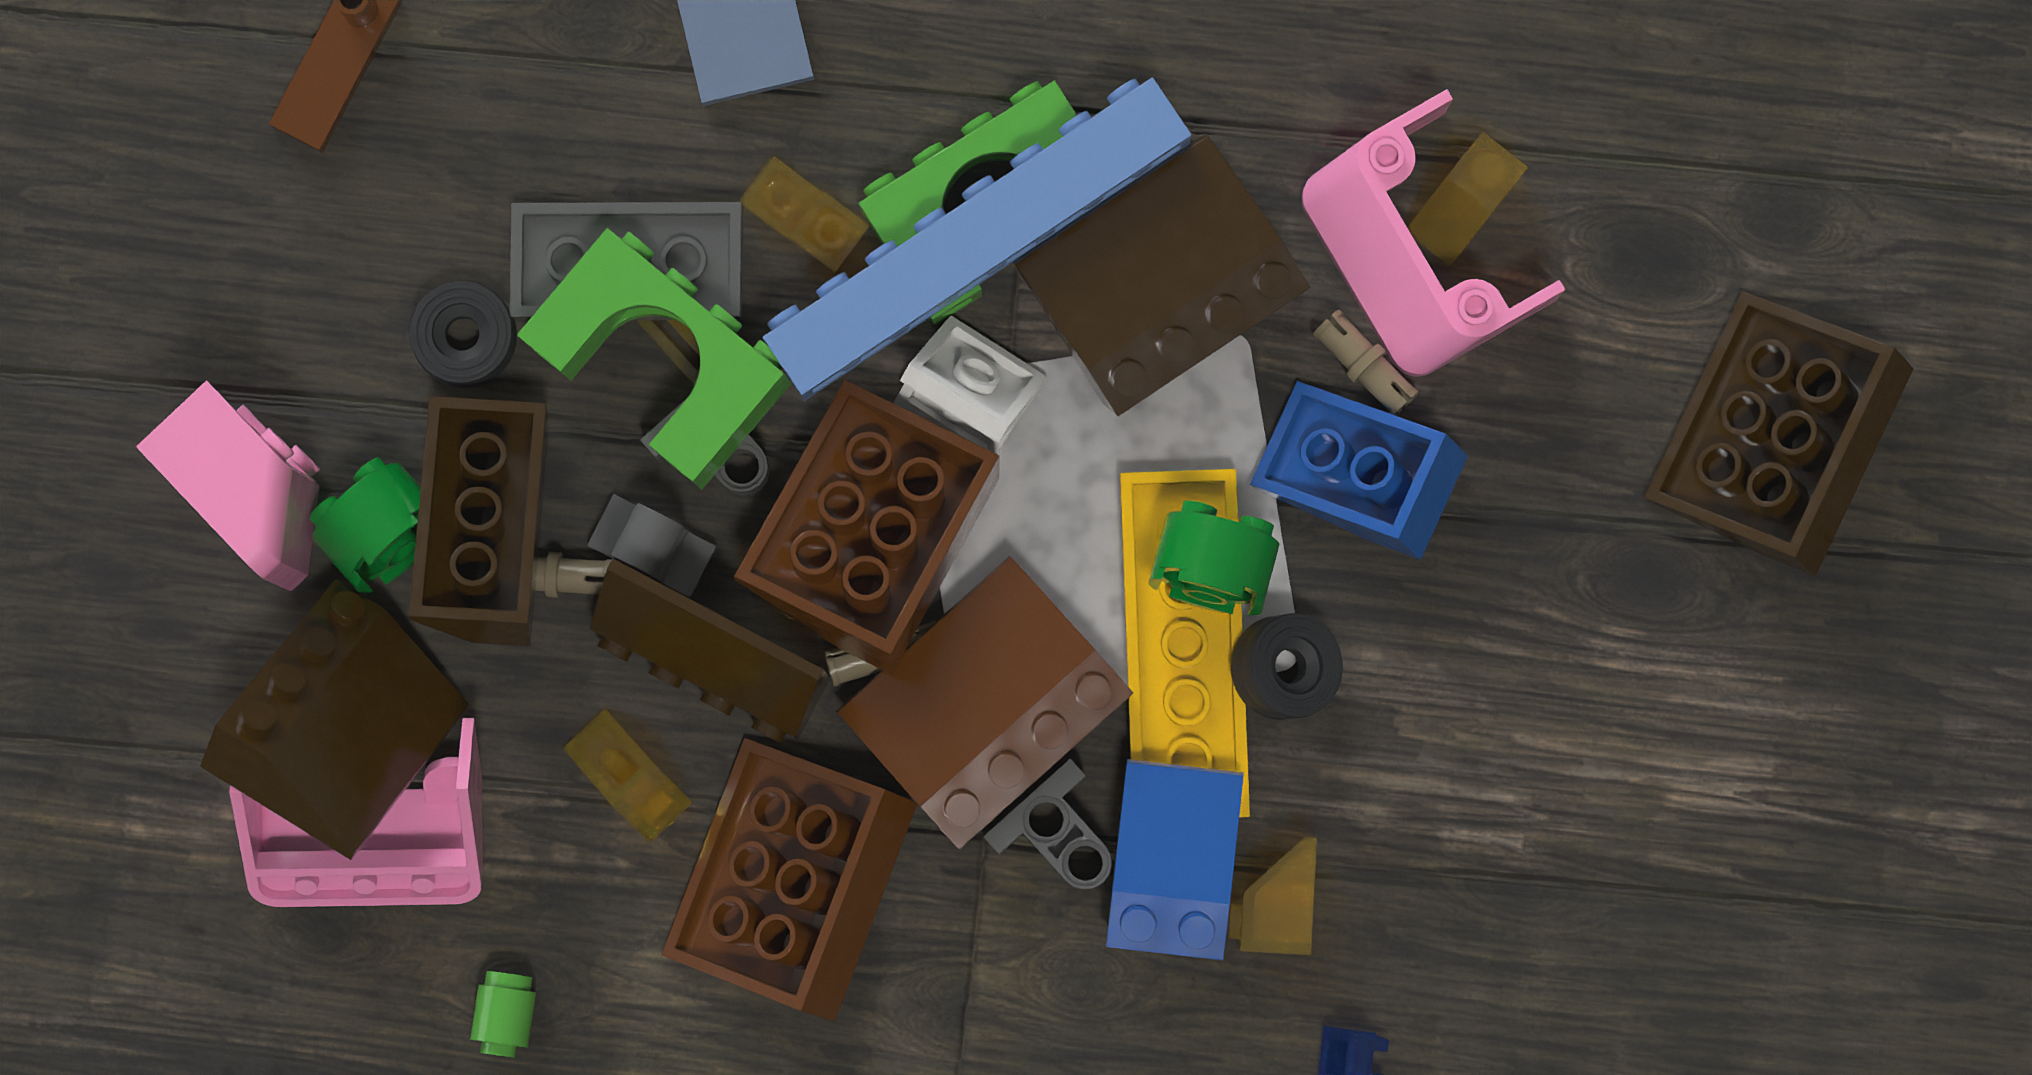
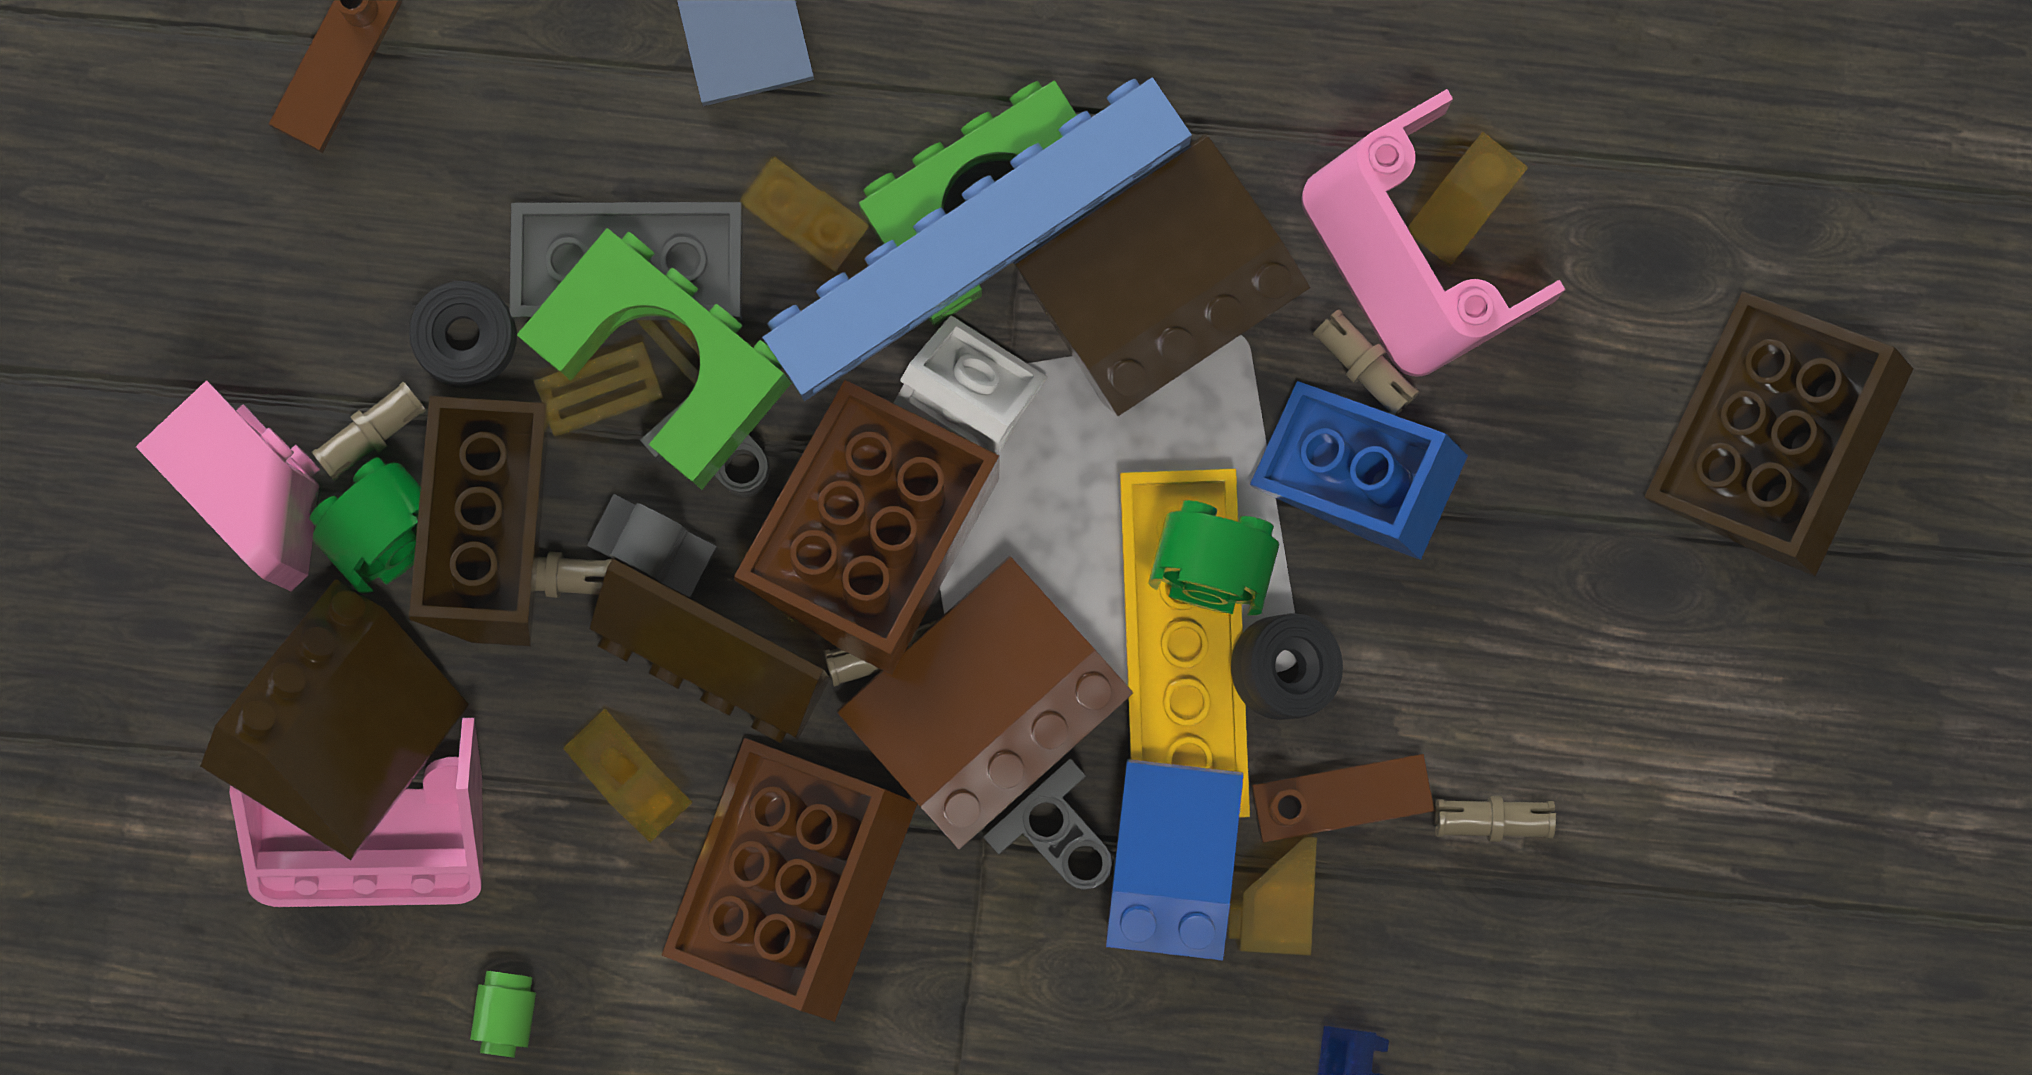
(368, 431): none -> dark tan pin
(606, 410): none -> clear yellow tile
(1342, 798): none -> reddish brown piece
(1495, 818): none -> dark tan pin

